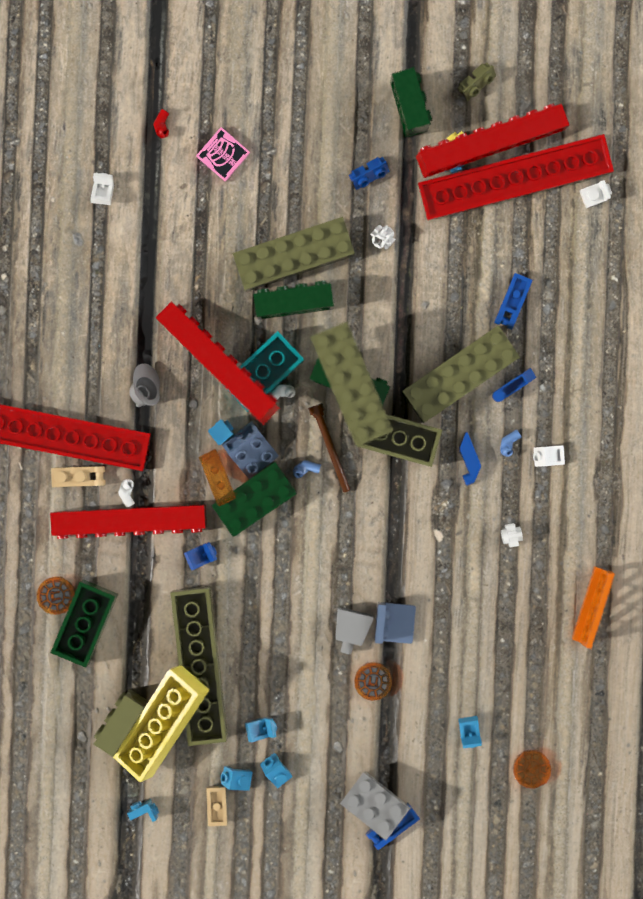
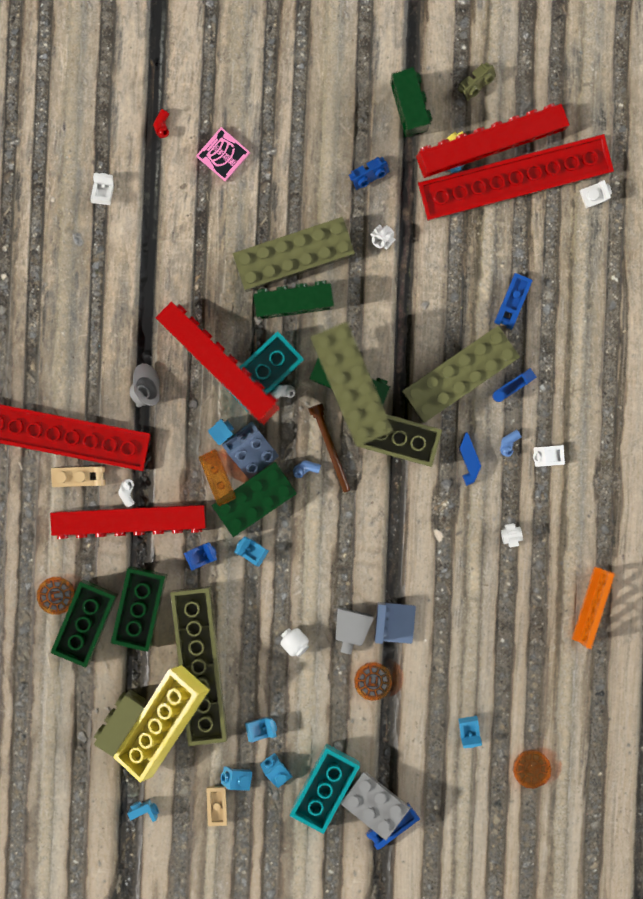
(139, 608): none -> dark green brick
(251, 551): none -> dark azure bracket
(294, 642): none -> white head
(324, 788): none -> teal brick

